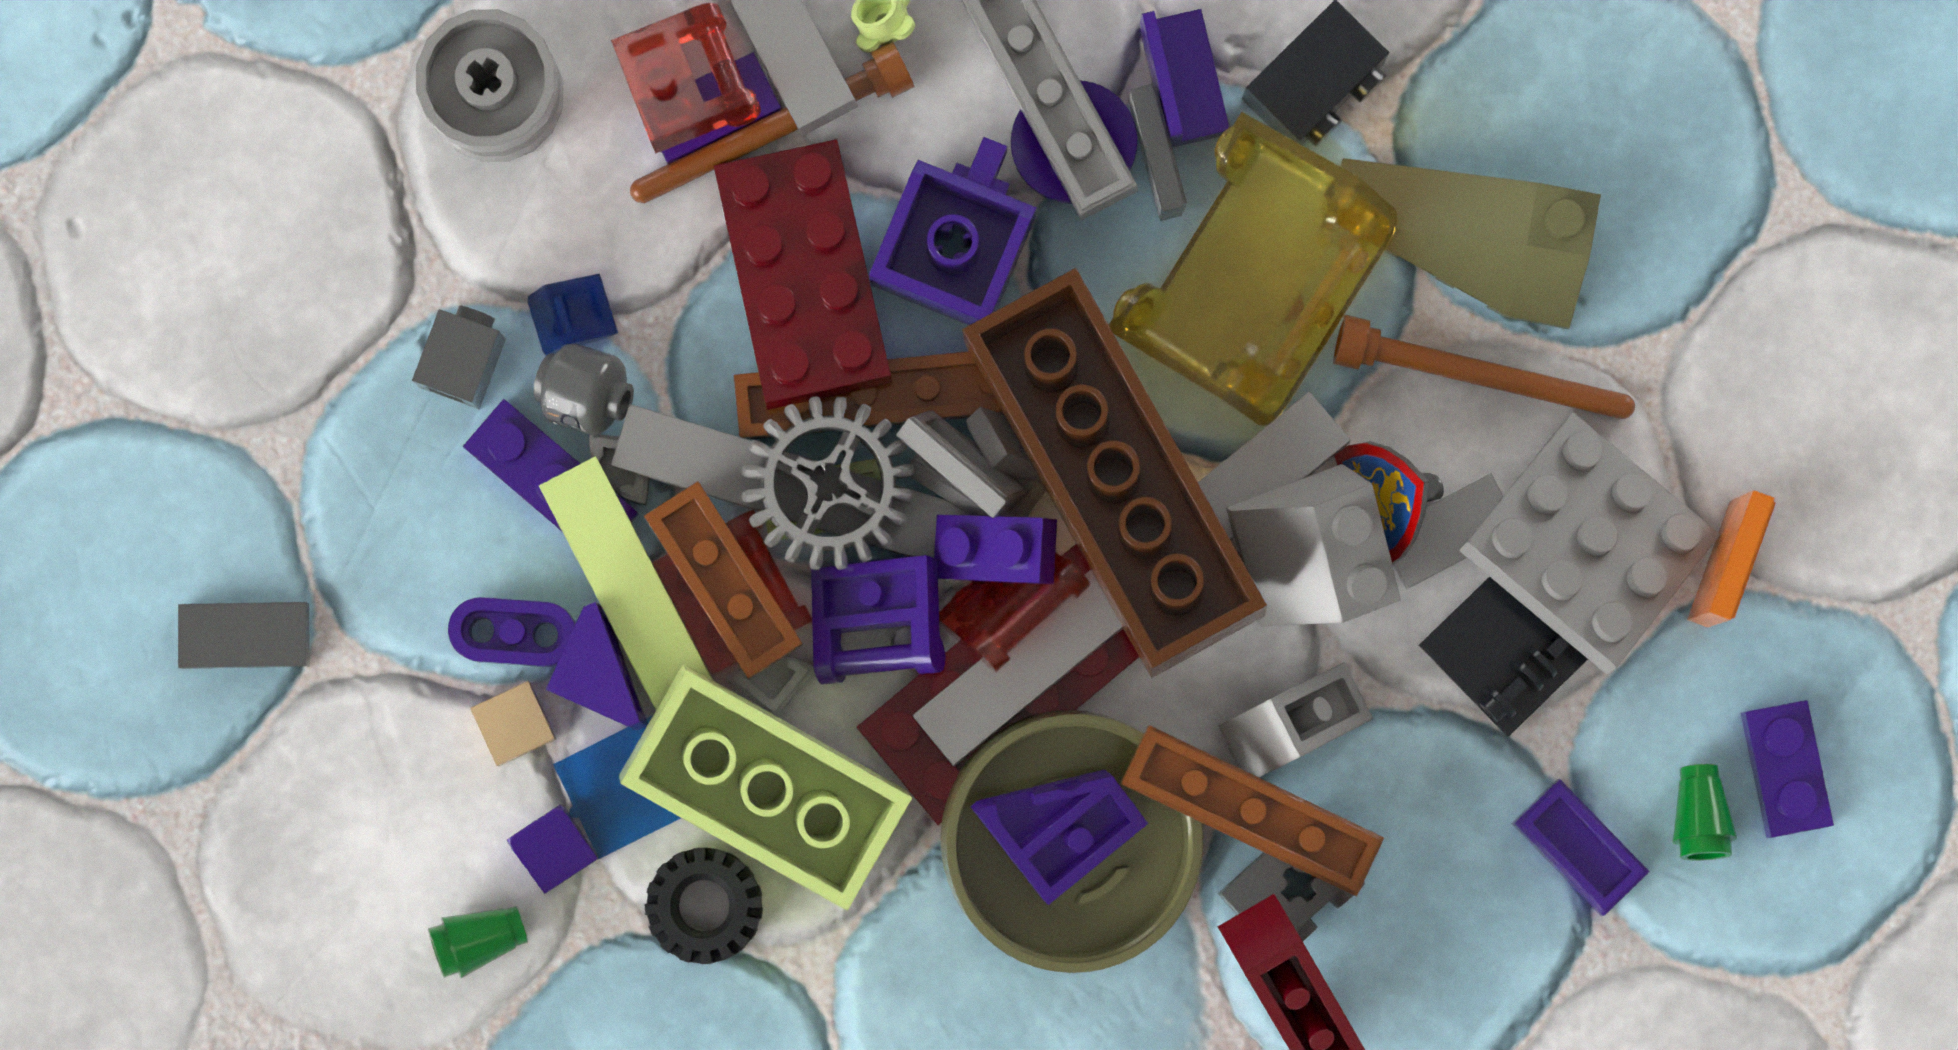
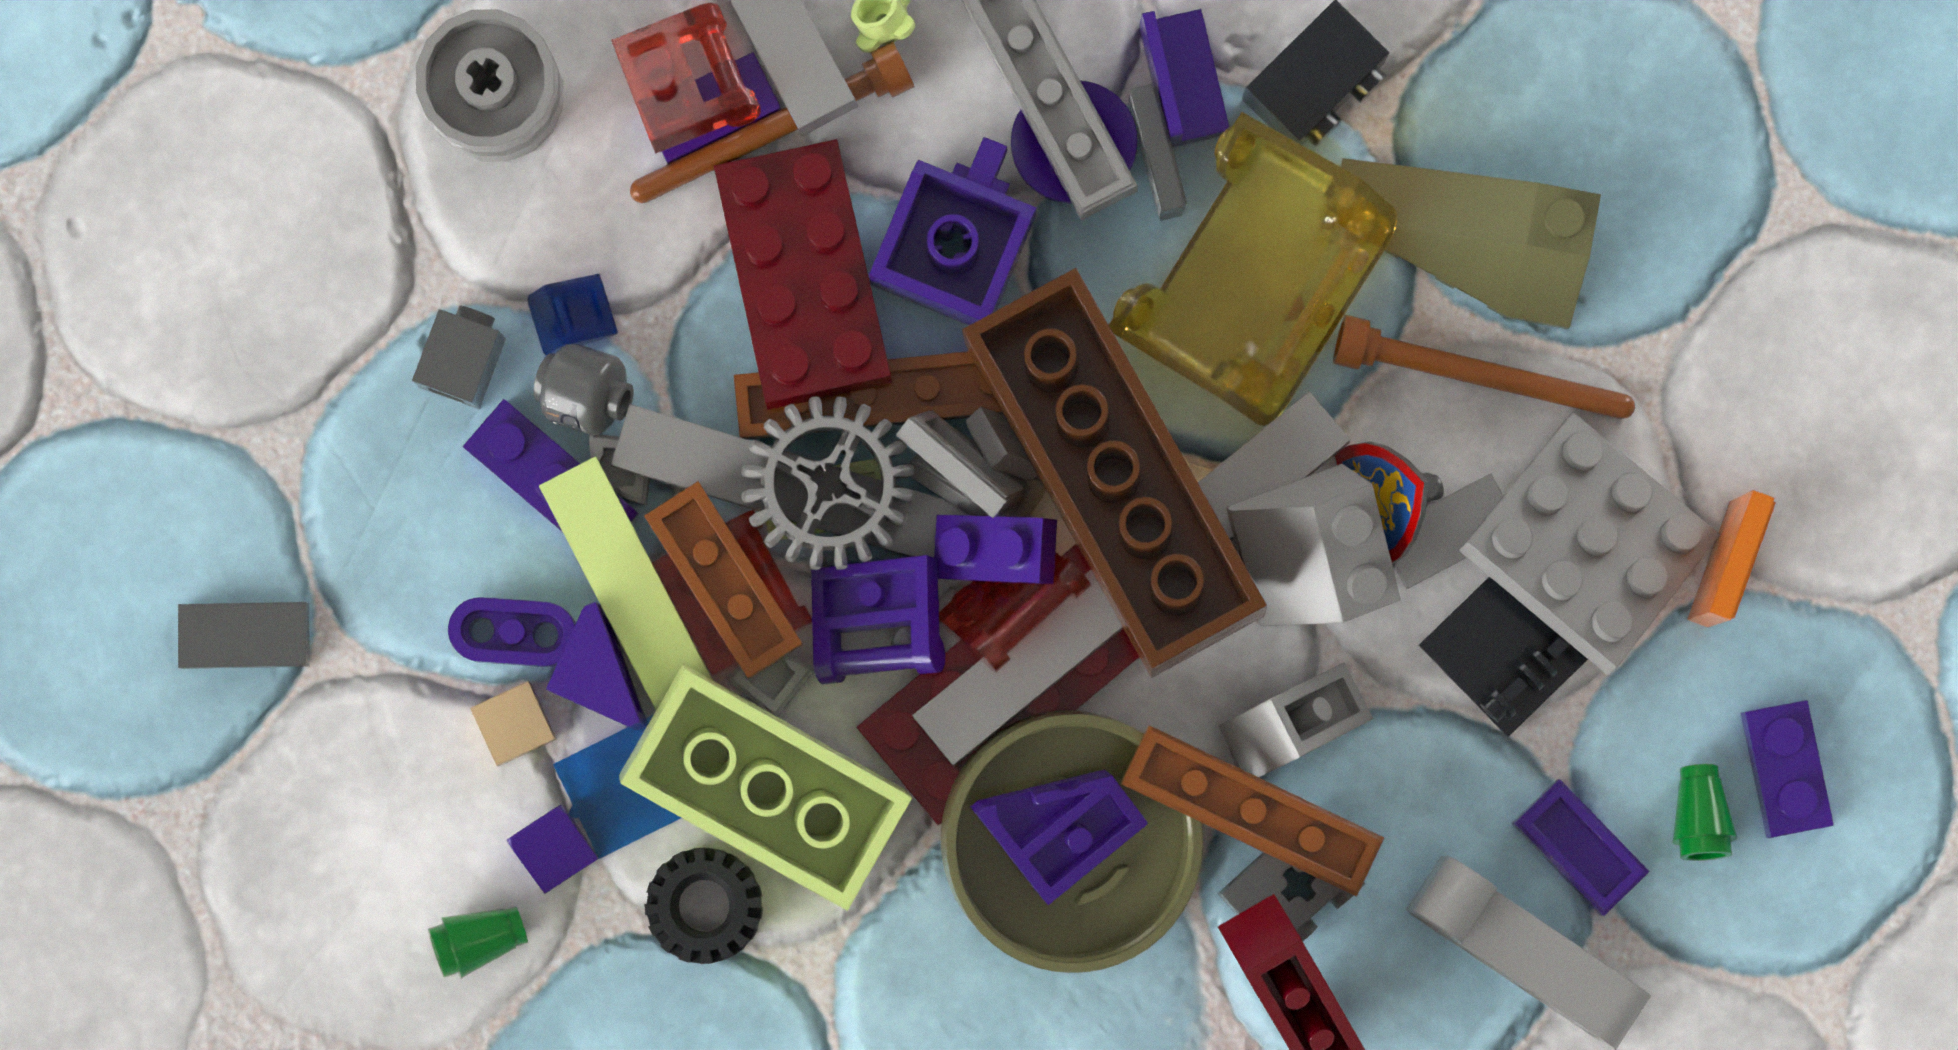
(1527, 951): none -> light grey beam

